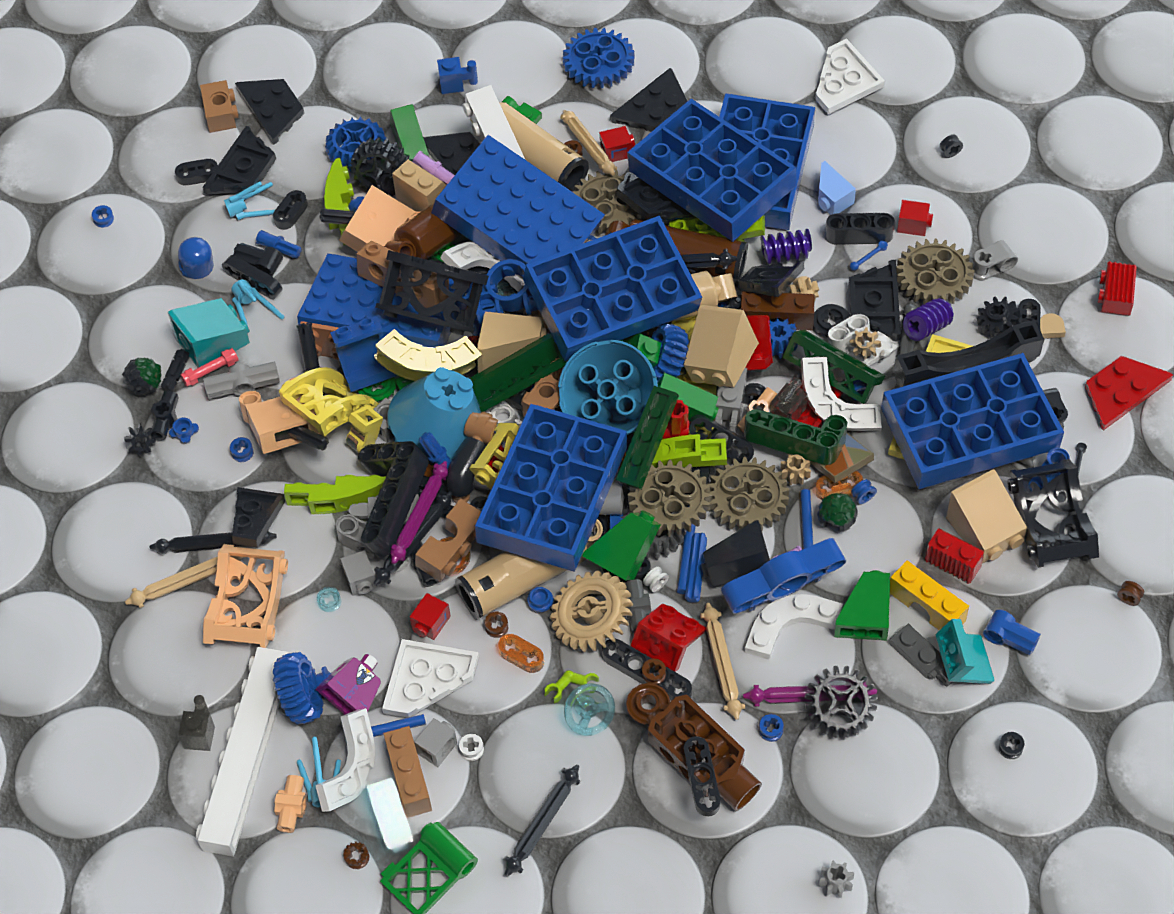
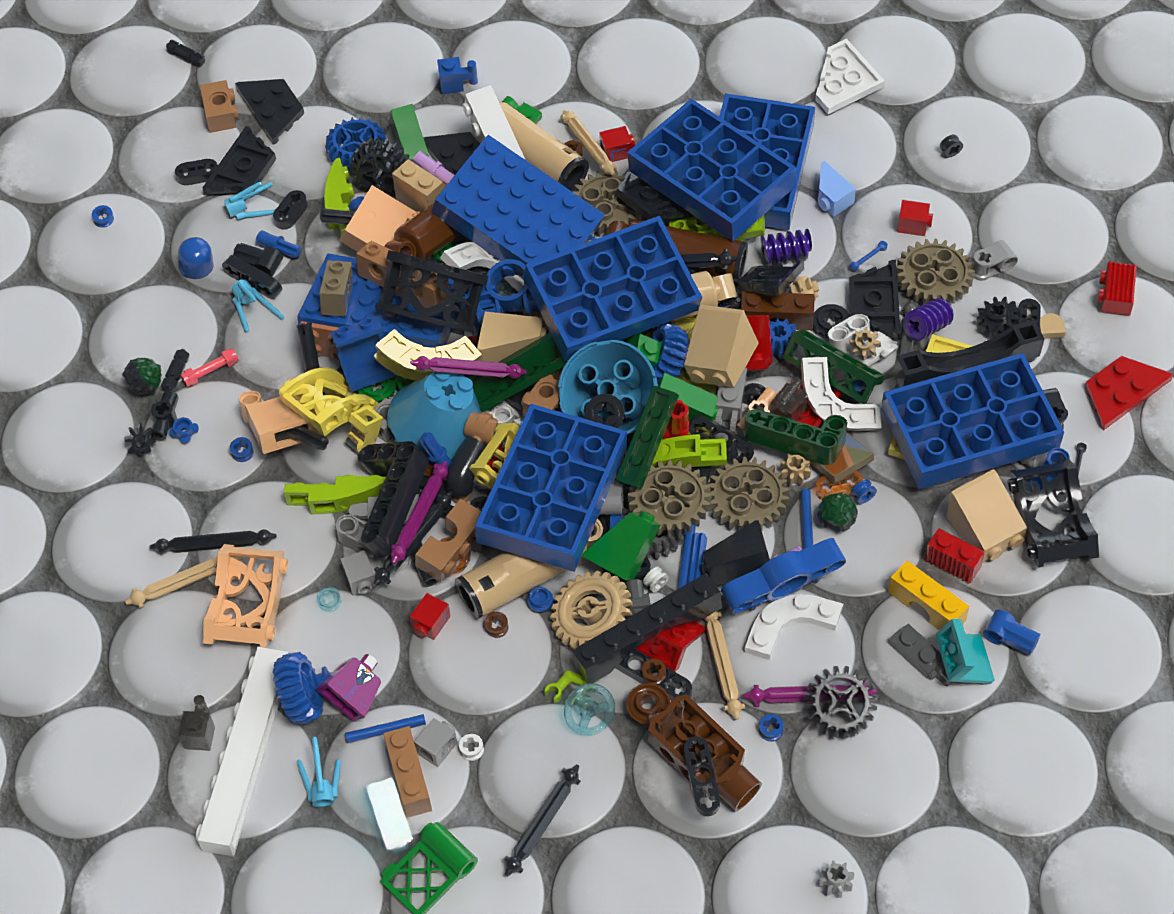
(185, 53): none -> black axle
(208, 330): teal slope -> none
(241, 379): light grey piece -> none
(254, 515): black wing -> none
(290, 803): light nougat axle -> none
(336, 288): none -> dark tan brick
(359, 847): reddish brown bush -> none
(360, 758): white plate -> none
(426, 675): white plate -> none
(468, 367): none -> magenta wheel
(519, 655): clear orange beam -> none
(598, 57): blue gear -> none
(613, 405): none -> black gear
(652, 104): black wing -> none
(687, 604): none -> black arch
(859, 228): black beam -> none
(866, 609): green slope -> none
(1016, 739): black bush -> none
(1130, 593): reddish brown bush -> none

